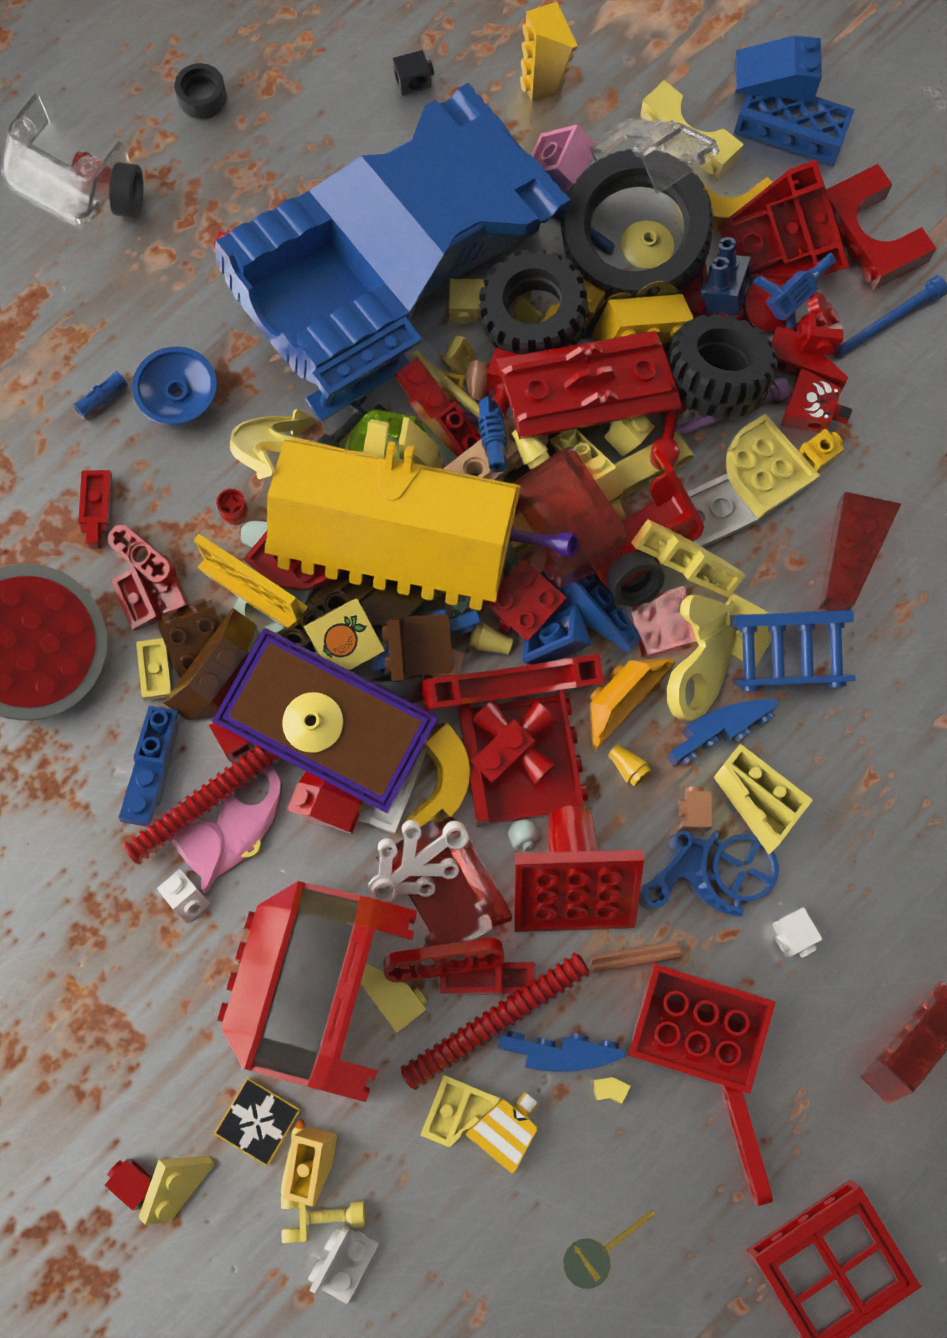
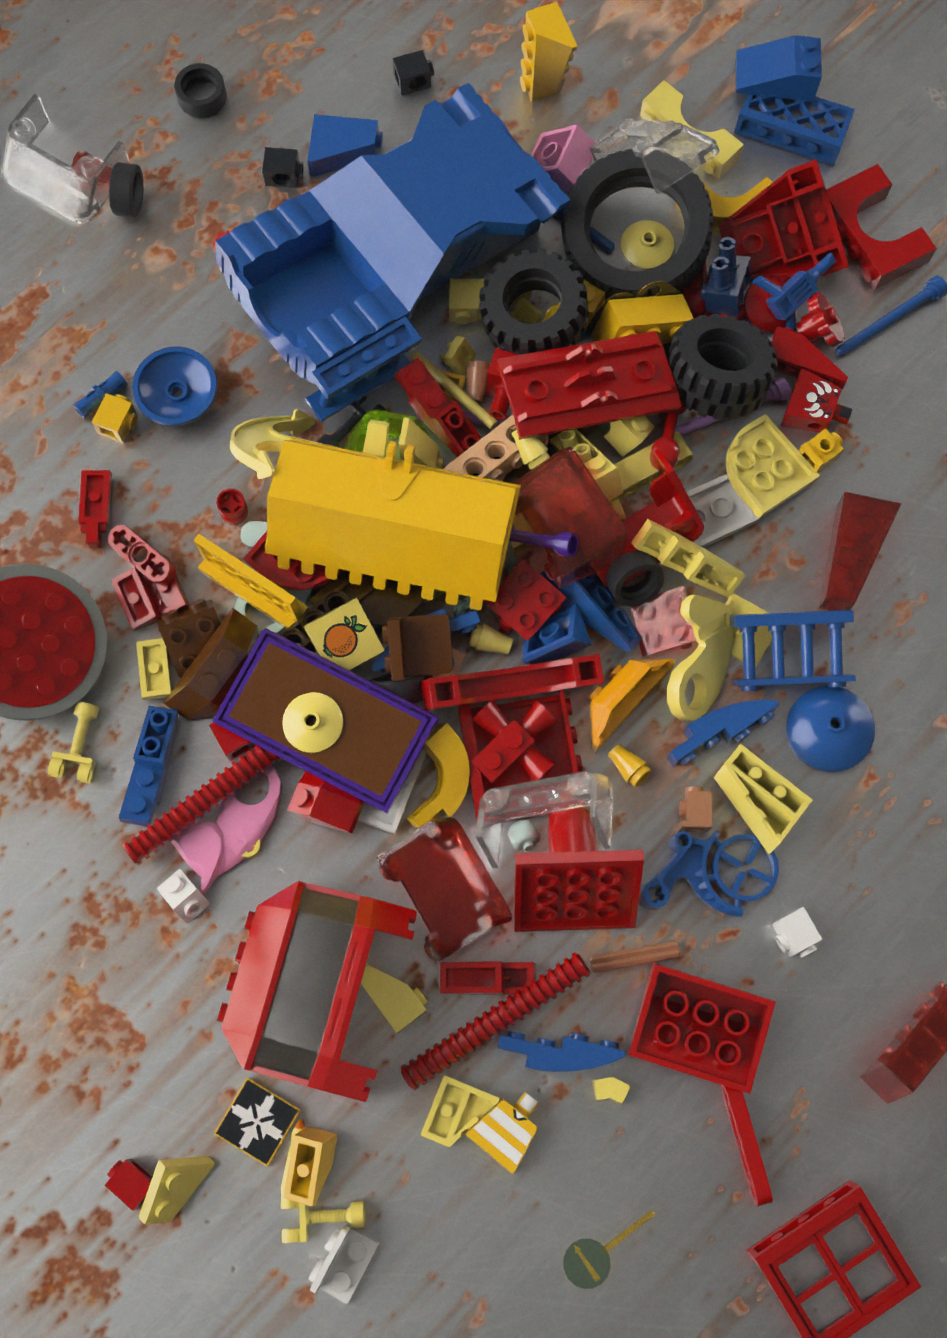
(85, 713): none -> light yellow bar
(115, 417): none -> yellow brick
(282, 167): none -> black brick
(340, 141): none -> blue slope
(416, 864): white plant -> none
(444, 964): red beam -> none
(493, 434): blue hinge -> none
(540, 798): none -> clear windscreen
(817, 741): none -> blue dish
(819, 339): red bracket -> none

